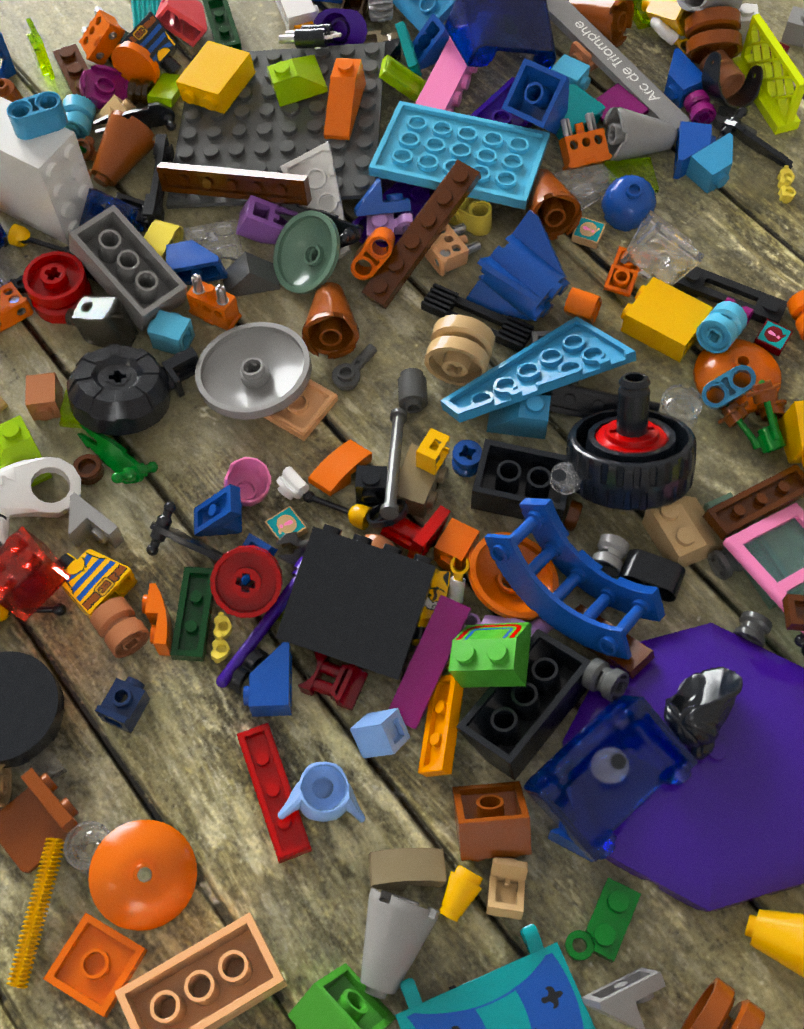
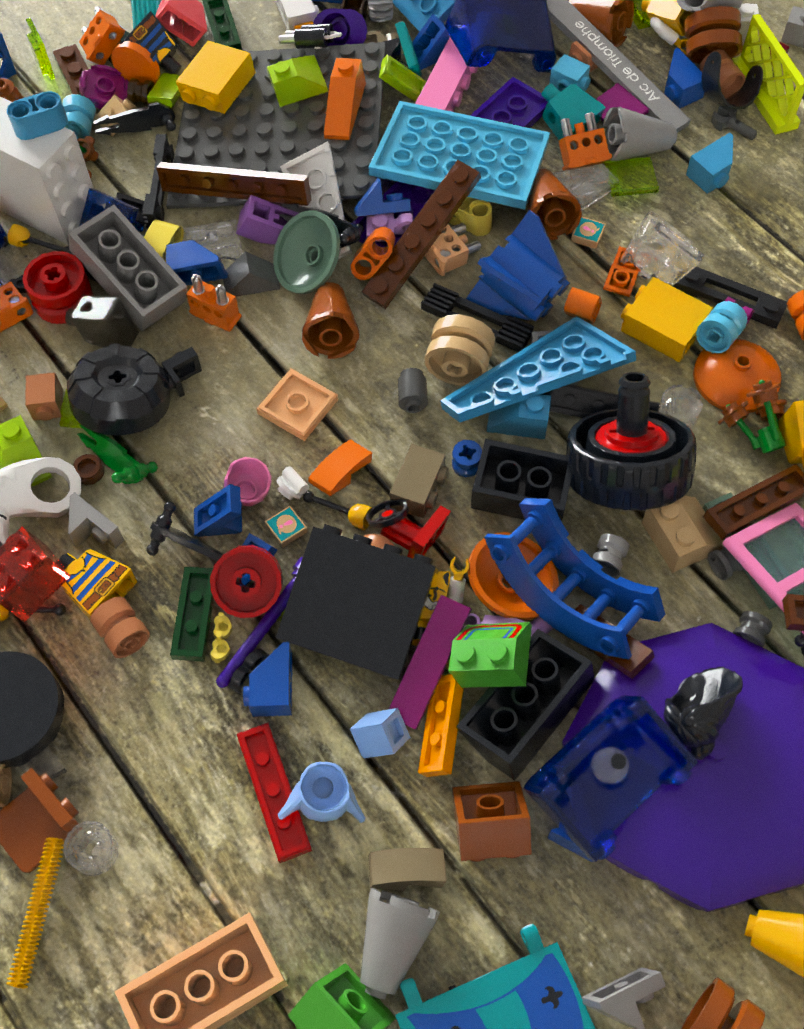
(95, 964): orange tile -> none
(115, 870): orange dish -> none
(121, 148): dark orange cone -> none
(124, 714): dark blue brick -> none
(159, 617): orange slope -> none
(170, 332): medium azure brick -> none
(253, 370): light grey dish -> none
(295, 541): dark grey bar -> none
(346, 686): dark red piece -> none
(347, 375): dark grey plate -> none
(370, 484): black brick -> none
(390, 509): dark grey bar -> none
(430, 450): yellow piece -> none
(456, 541): orange brick -> none
(460, 892): yellow cone -> none
(506, 888): tan bracket -> none
(538, 96): blue slope -> none
(564, 478): clear tile -> none
(572, 515): reddish brown tile -> none
(606, 923): green hinge -> none
(607, 681): dark grey wheel -> none
(628, 202): blue cylinder -> none
(655, 572): black beam -> none
(690, 139): blue slope -> none
(699, 107): magenta wheel -> none
(726, 384): dark azure beam -> none
(734, 126): black piece -> none
(773, 337): dark red tile -> none
(785, 180): light yellow piece -> none

